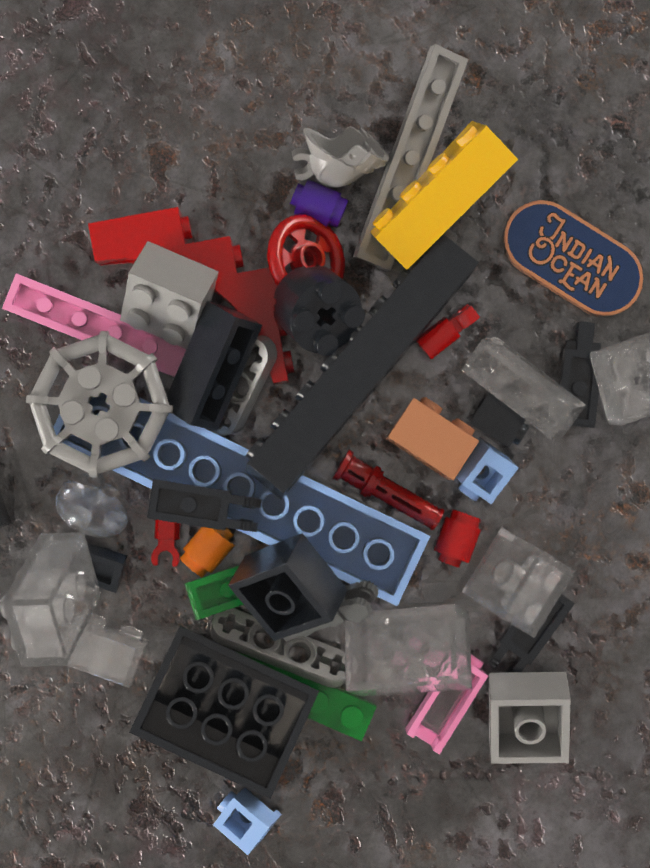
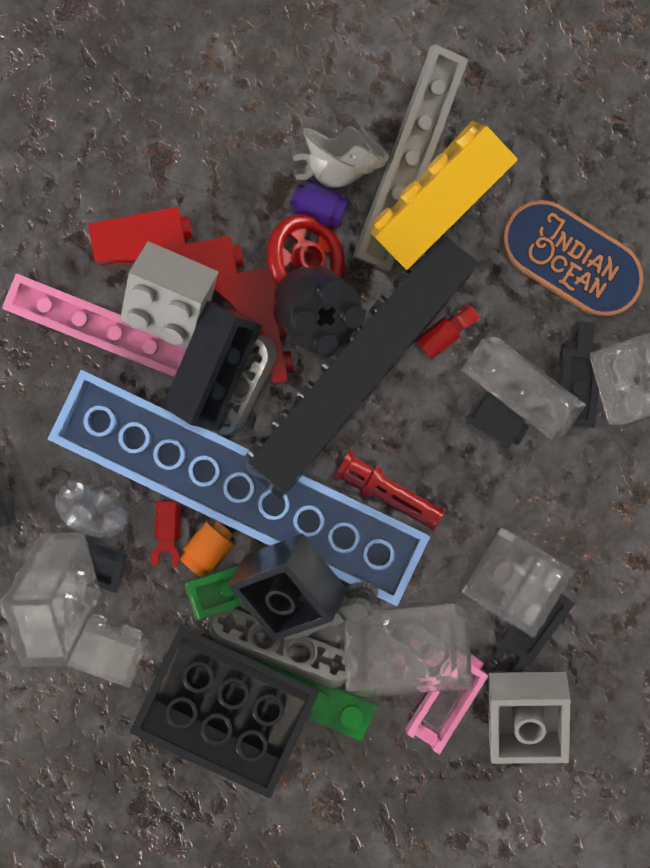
(77, 410): light grey plate -> none
(198, 506): black hinge -> none
(245, 819): light blue brick -> none
(432, 438): nougat brick -> none
(457, 538): red brick -> none
(497, 472): light blue brick -> none

